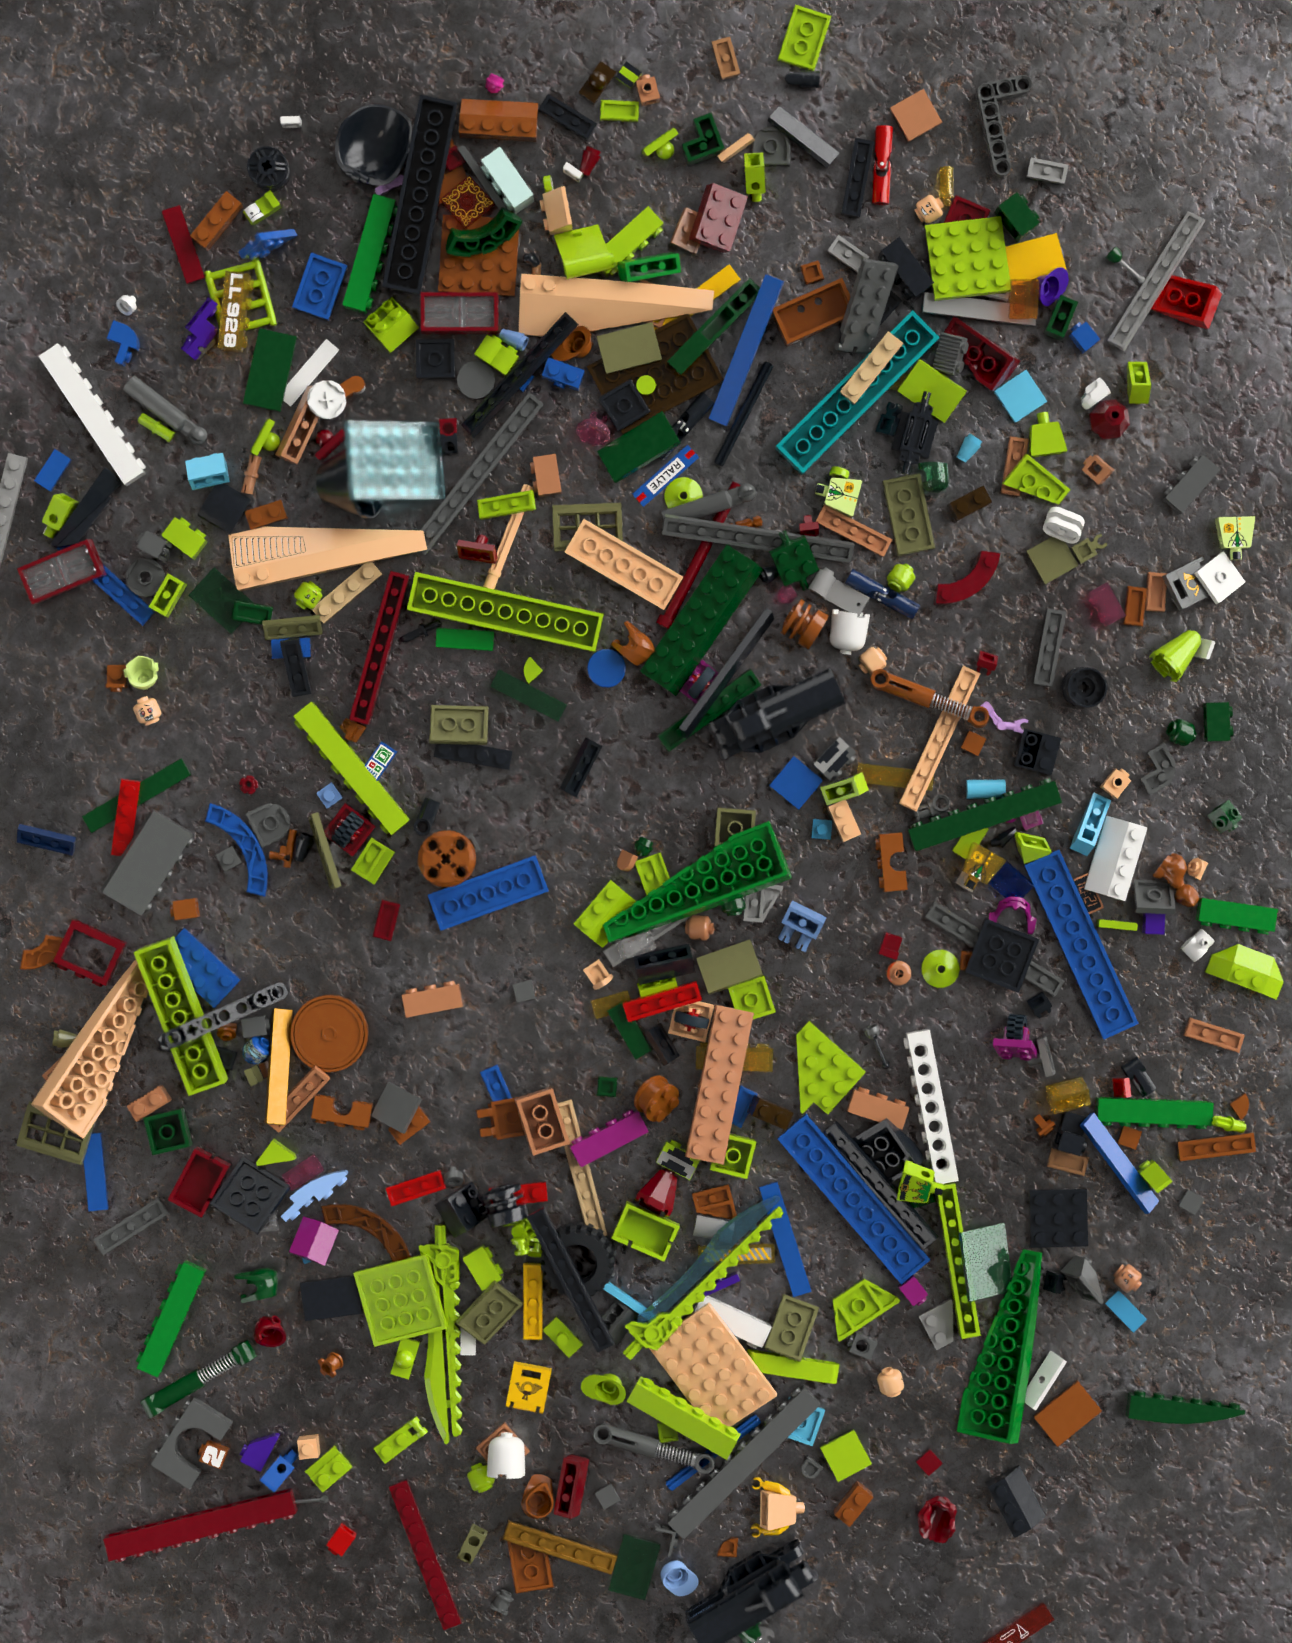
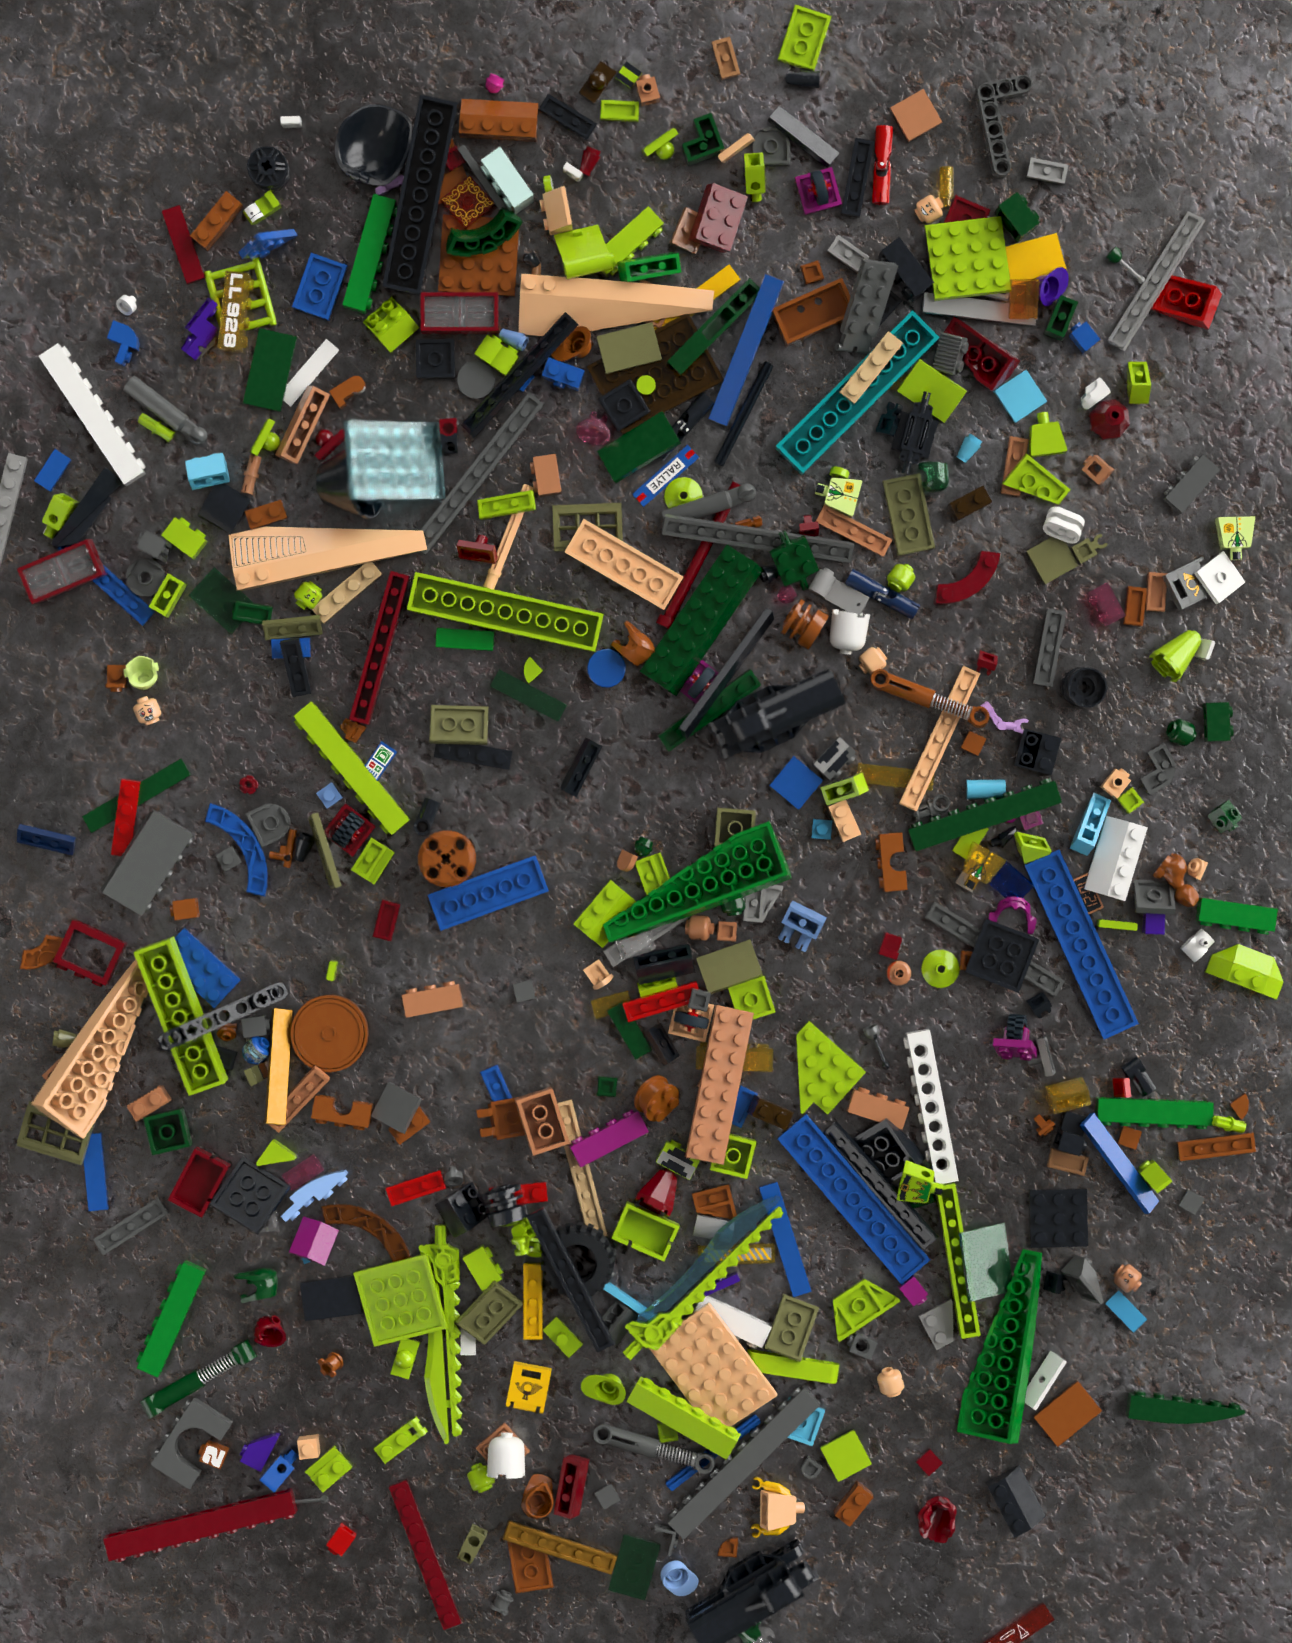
(326, 399): white tile -> none
(331, 972): none -> lime tile
(420, 631): black piece -> none
(699, 999): none -> dark grey tile
(726, 931): none -> nougat tile
(818, 191): none -> magenta plate
(1130, 800): none -> lime tile
(1214, 1035): nougat tile -> none

